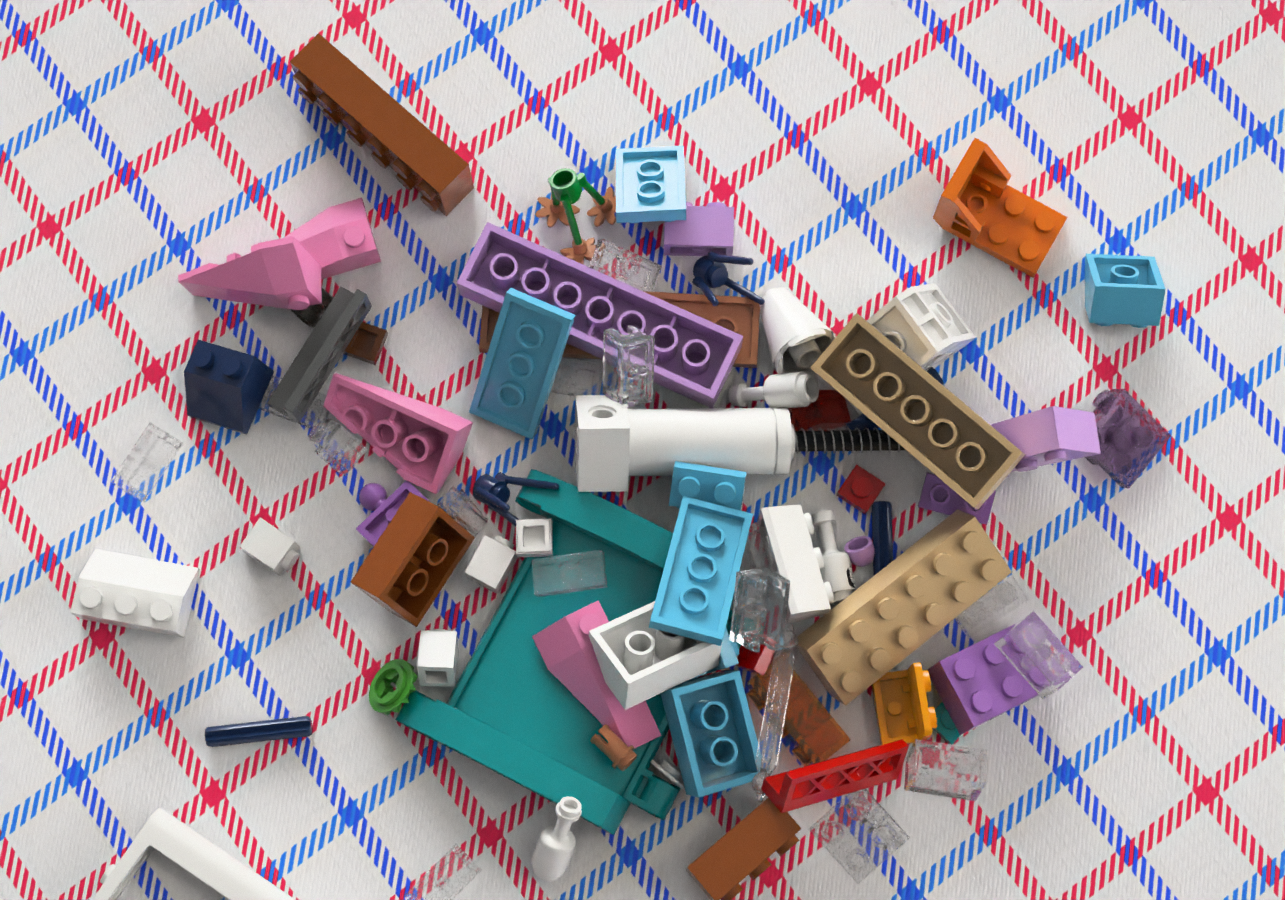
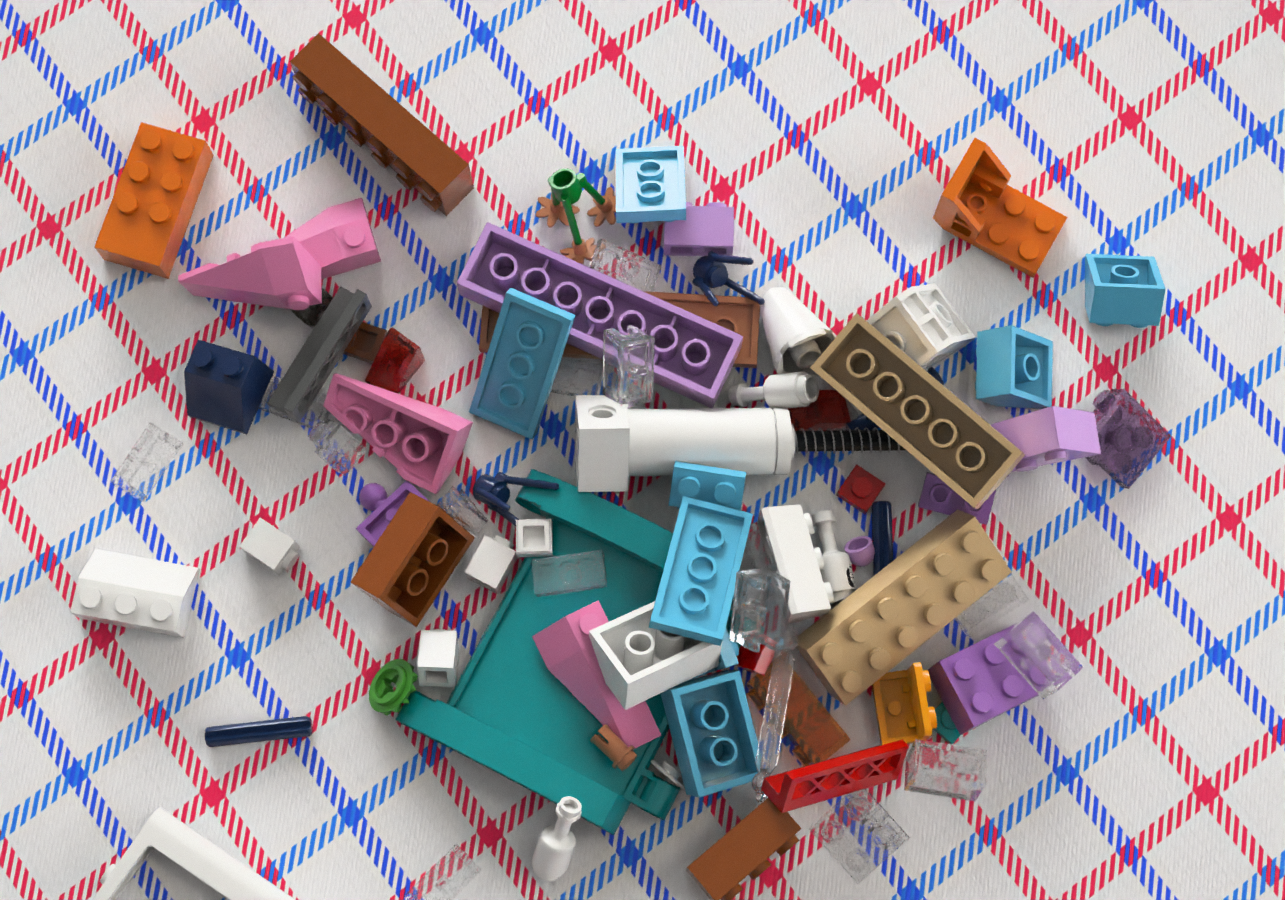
(154, 200): none -> orange brick
(395, 362): none -> clear red slope
(1014, 368): none -> medium azure slope

